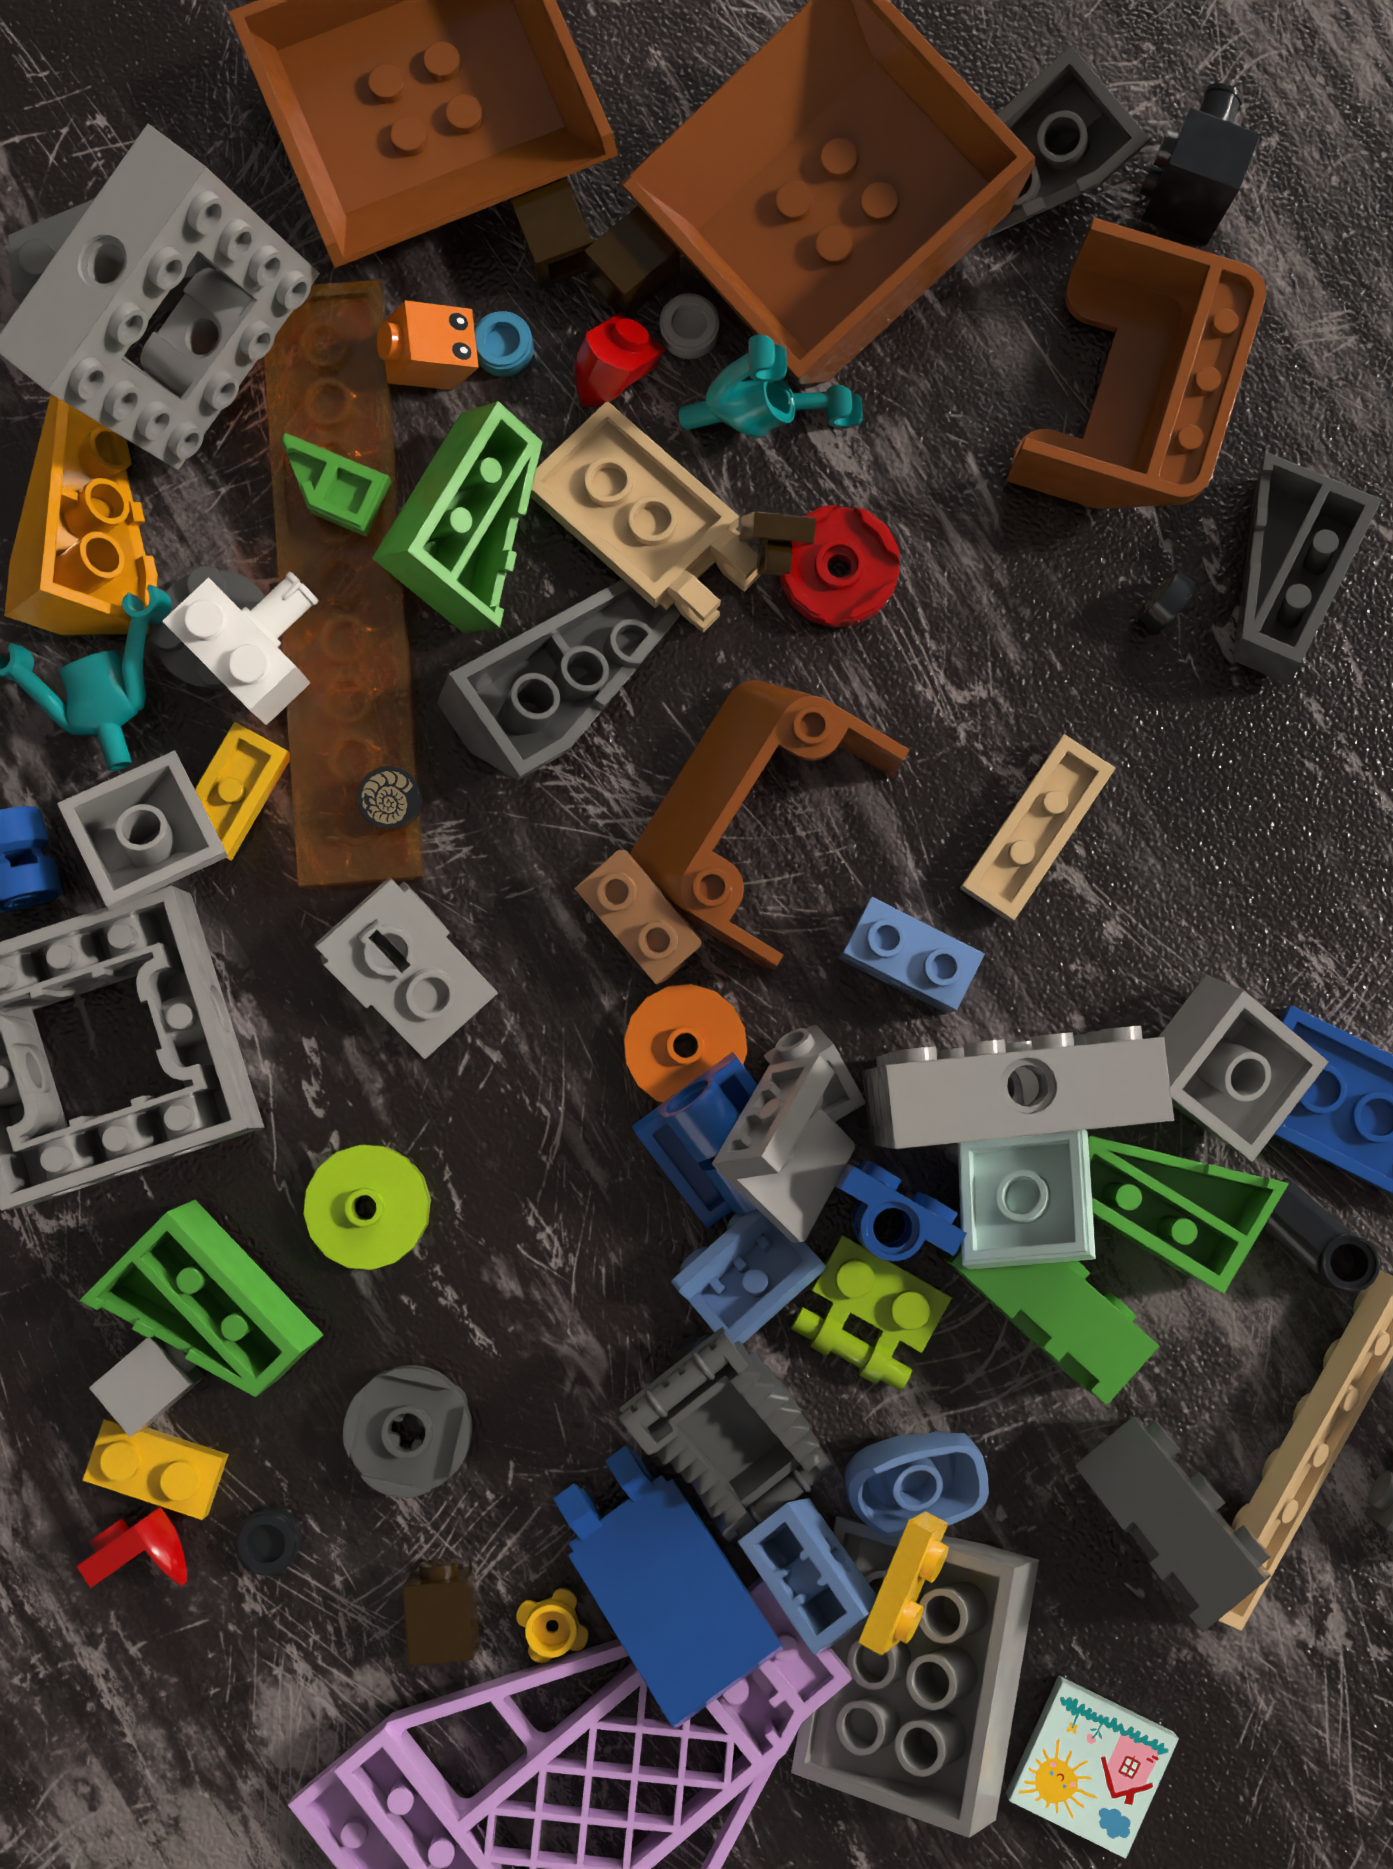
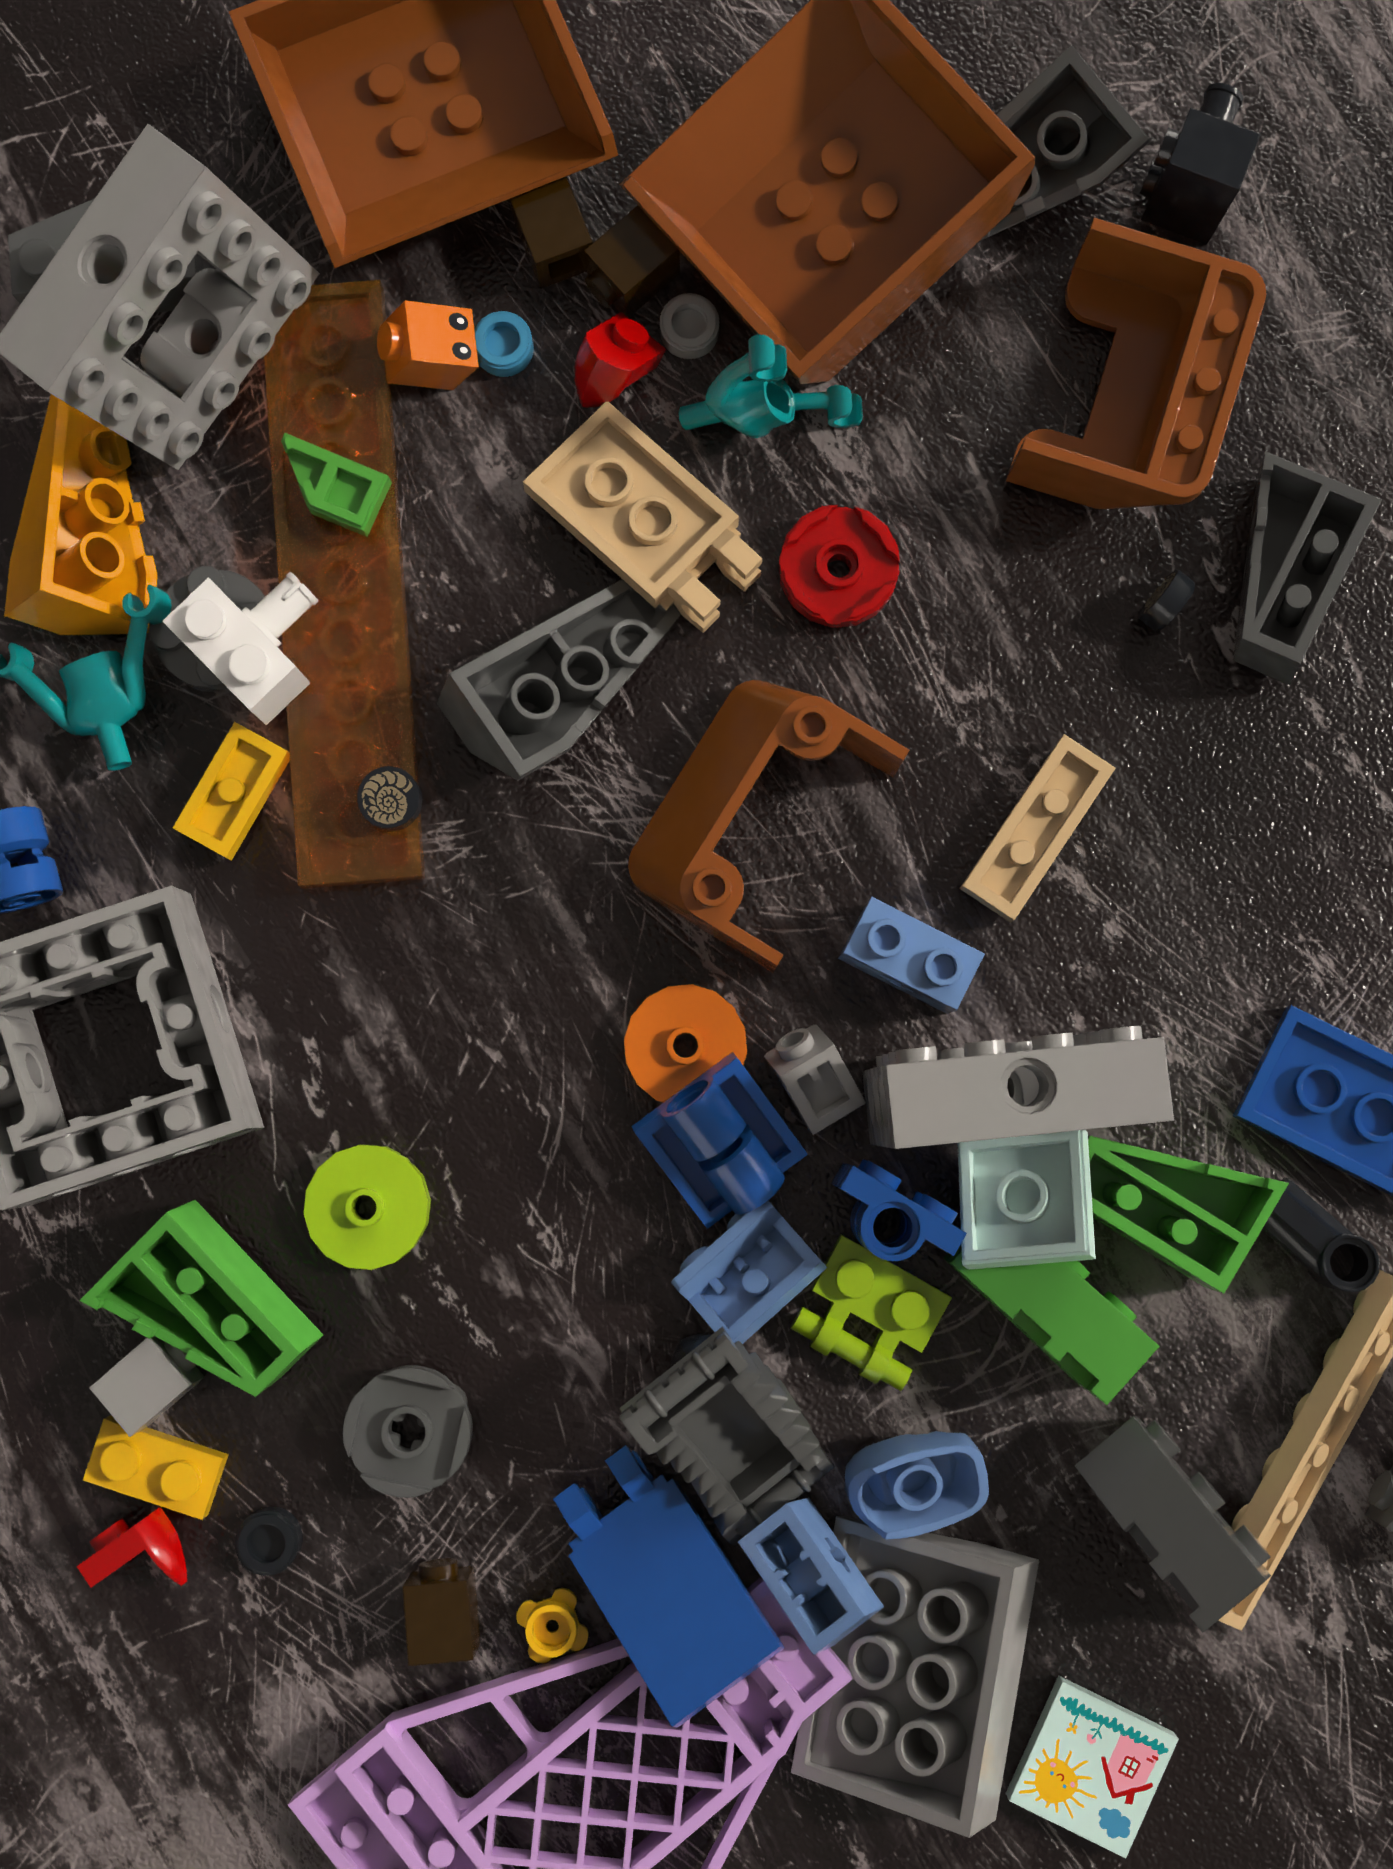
(142, 830): light grey slope -> none
(401, 963): light grey piece -> none
(463, 518): bright green wedge -> none
(640, 916): medium nougat bracket -> none
(776, 538): dark brown tile -> none
(786, 1147): light grey bracket -> none
(915, 1560): yellow plate -> none
(1236, 1066): light grey slope -> none

